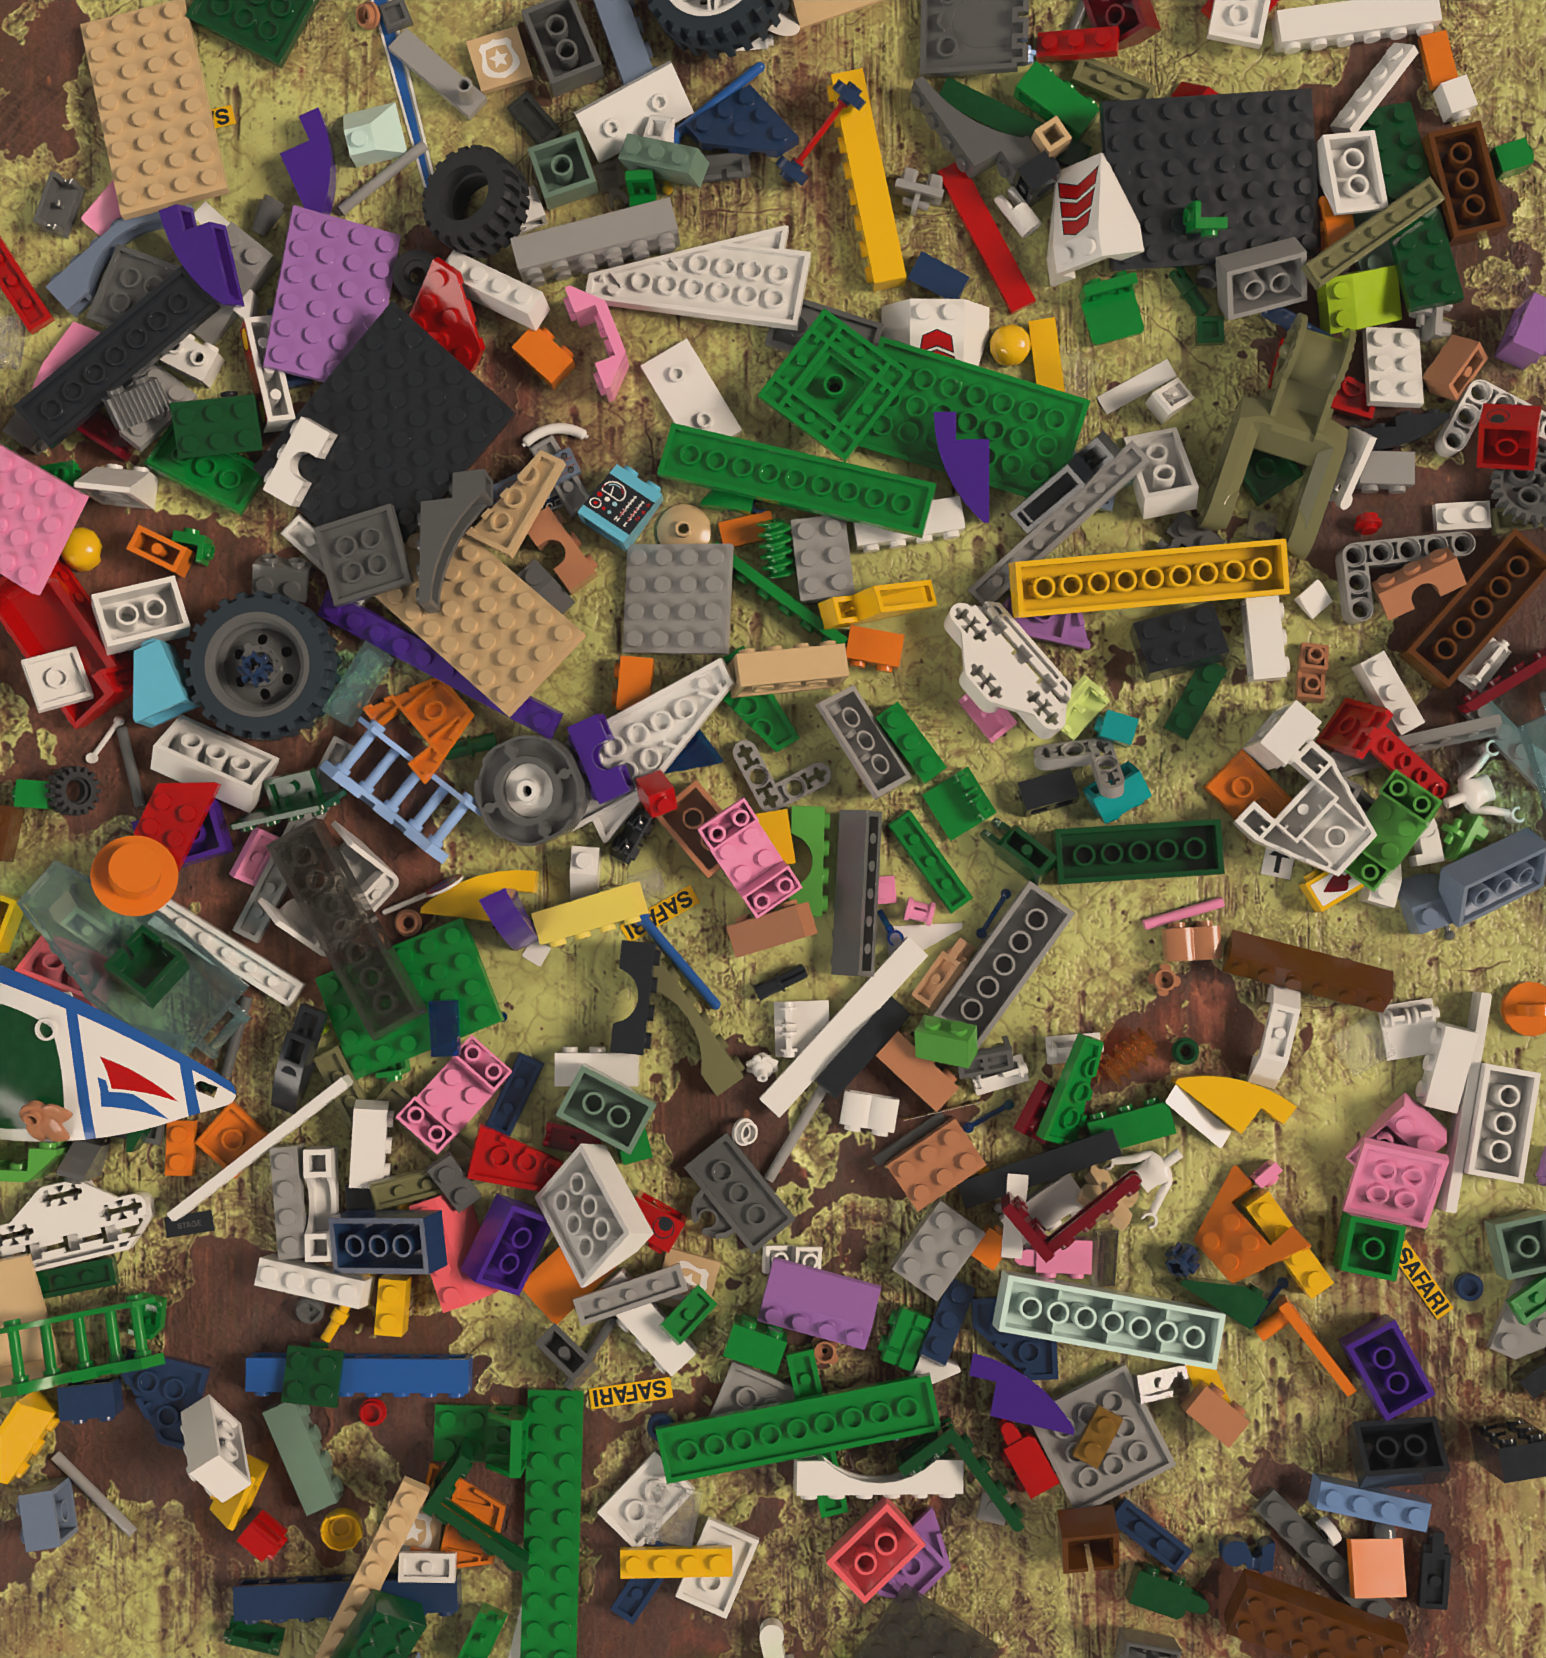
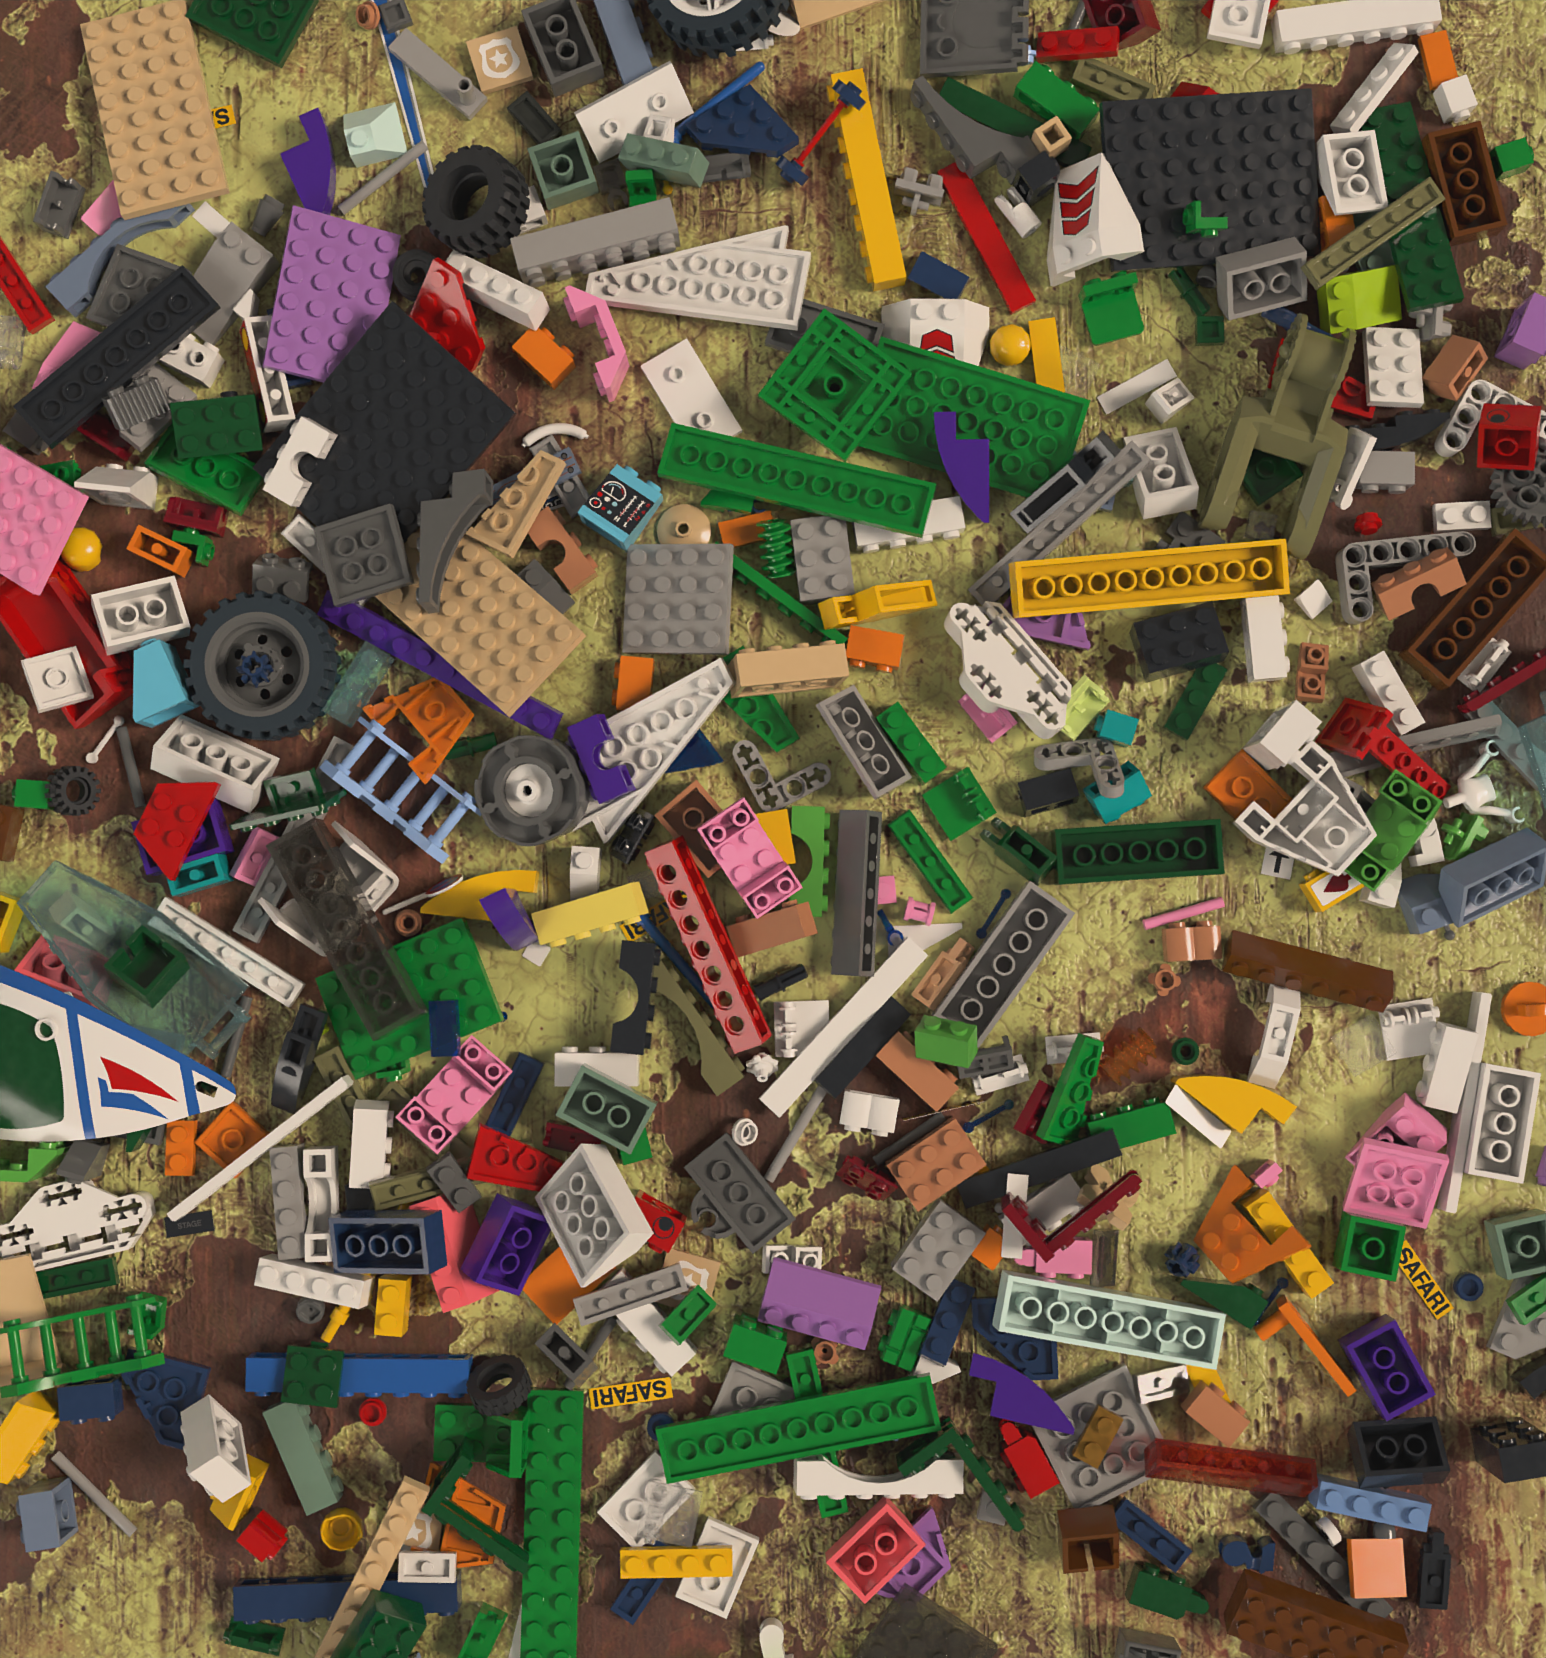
(45, 1121): nougat plate -> none
(134, 875): orange hose -> none
(196, 515): none -> dark red hinge
(201, 875): none -> teal brick
(203, 253): dark purple slope -> none
(507, 1398): none -> black tyre
(656, 793): red brick -> none
(711, 930): none -> brick
(876, 1186): none -> dark red hinge
(1153, 1172): white piece -> none
(1230, 1467): none -> clear red brick

